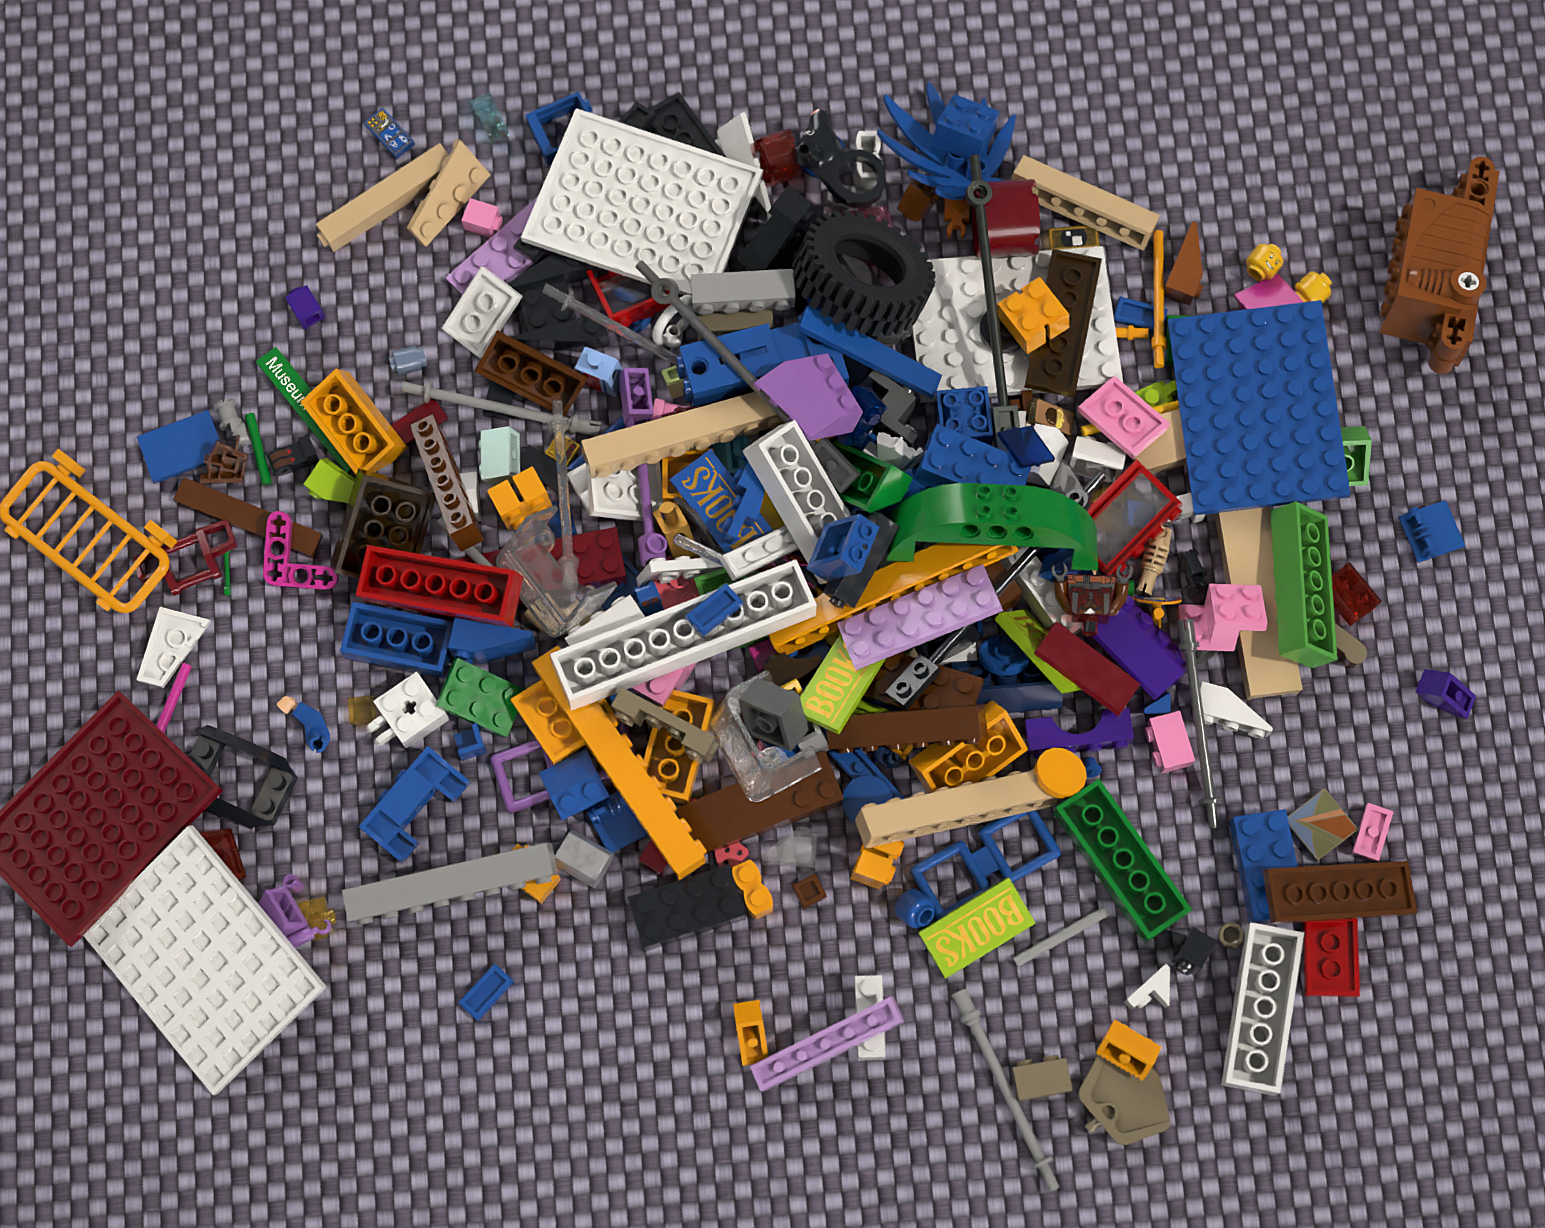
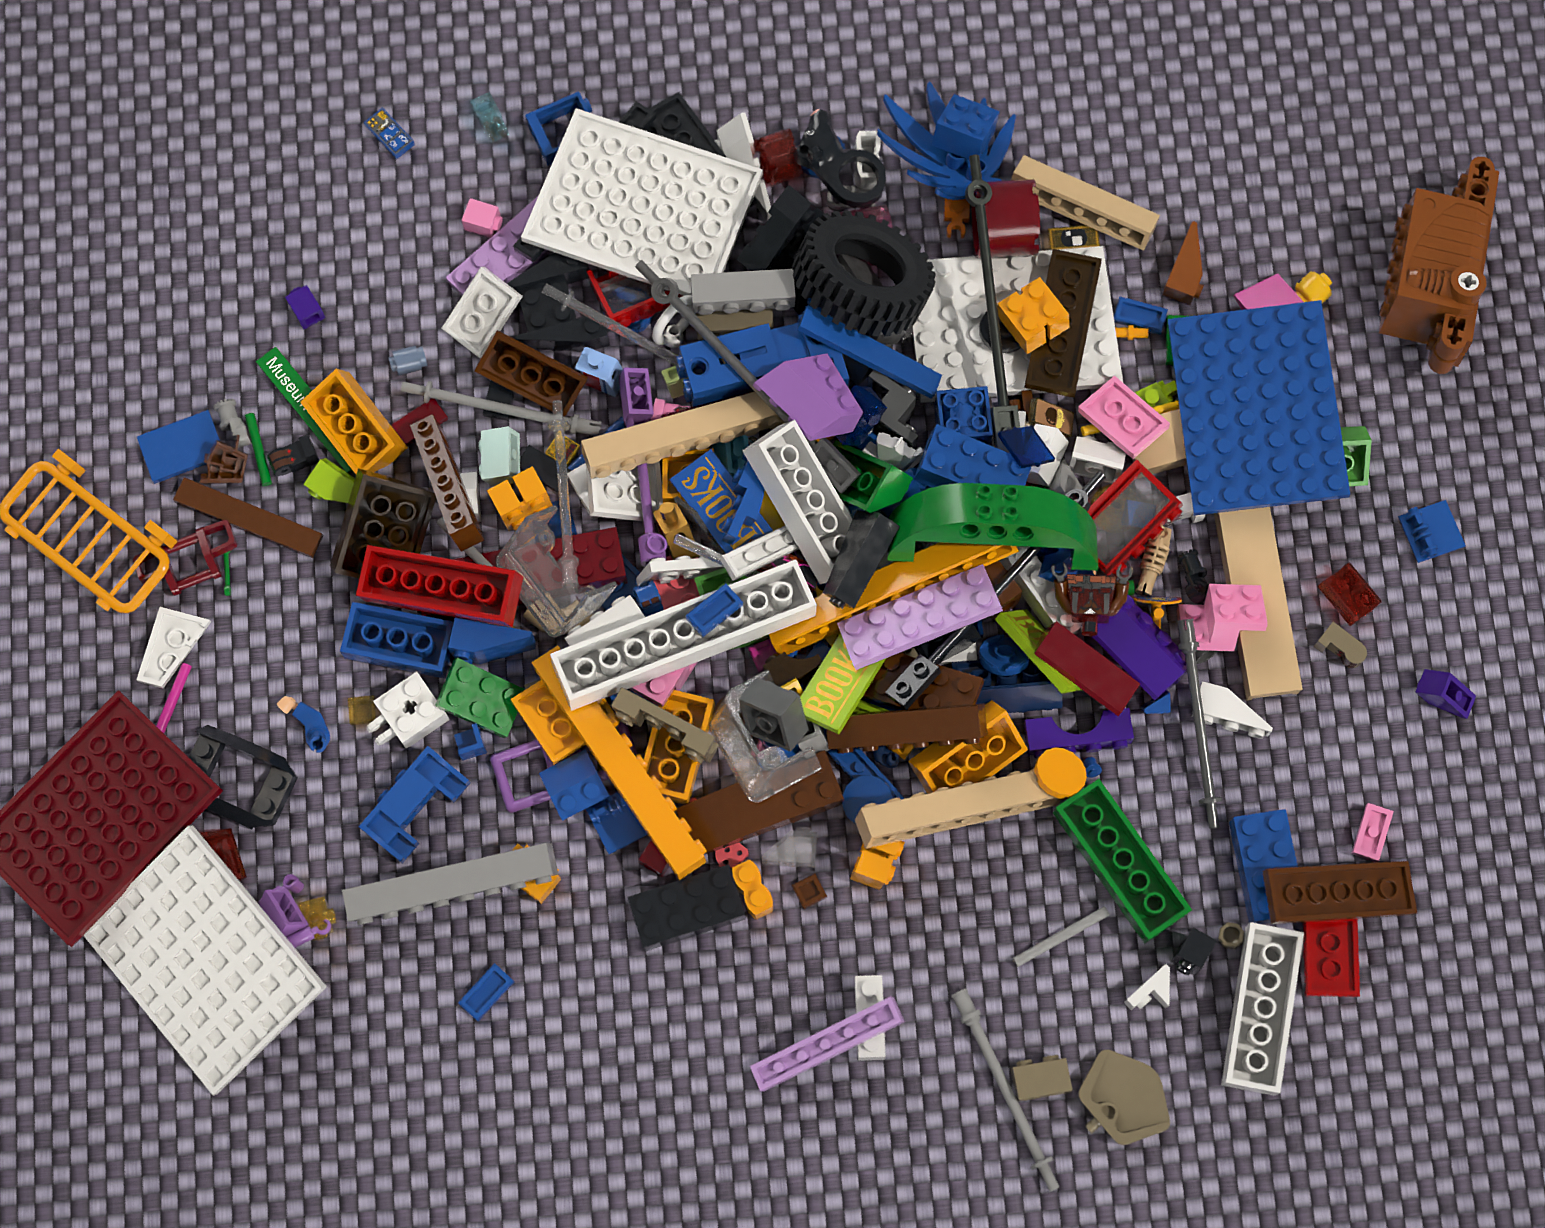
(288, 569): dark pink beam -> none
(381, 200): tan brick -> none
(453, 187): tan wing -> none
(582, 858): flat silver piece -> none
(750, 1032): light orange slope -> none
(840, 547): blue window -> none
(914, 908): blue head -> none
(918, 200): reddish brown slope -> none
(976, 927): lime tile -> none
(986, 860): blue bar -> none
(1128, 1049): light orange brick -> none
(1159, 341): light orange bar -> none
(1169, 742): bright pink brick -> none
(1264, 262): yellow head -> none
(1303, 585): bright green brick -> none
(1320, 825): tile -> none

